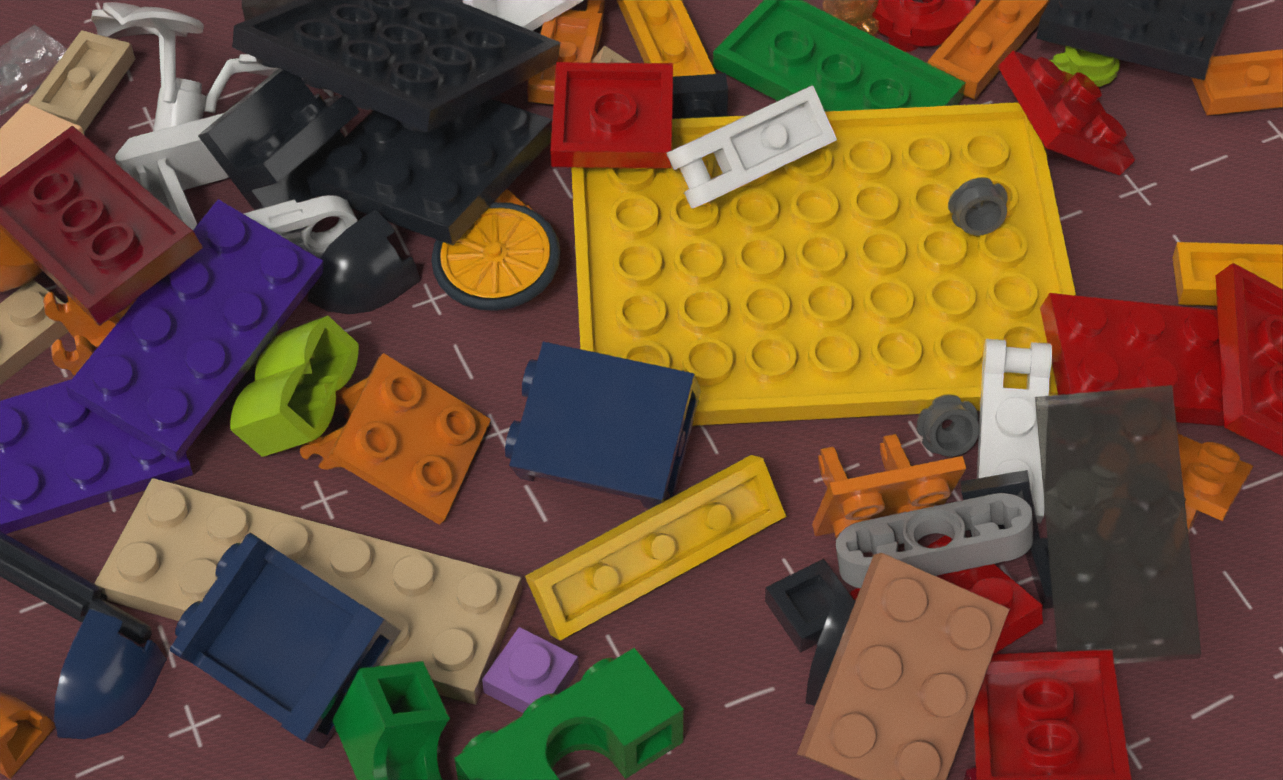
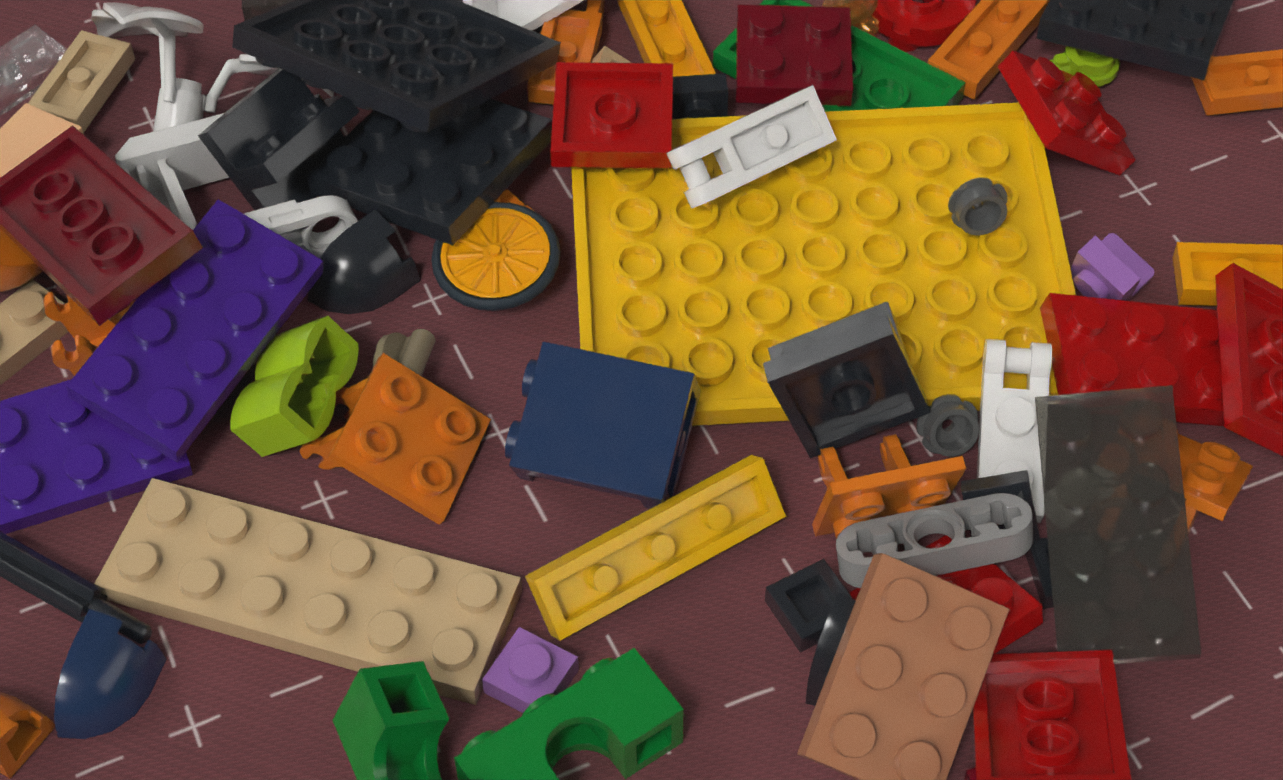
(281, 638): dark blue panel -> none
(409, 351): none -> dark tan plate
(791, 50): none -> dark red plate
(846, 380): none -> black bracket
(1109, 269): none -> medium lavender bracket

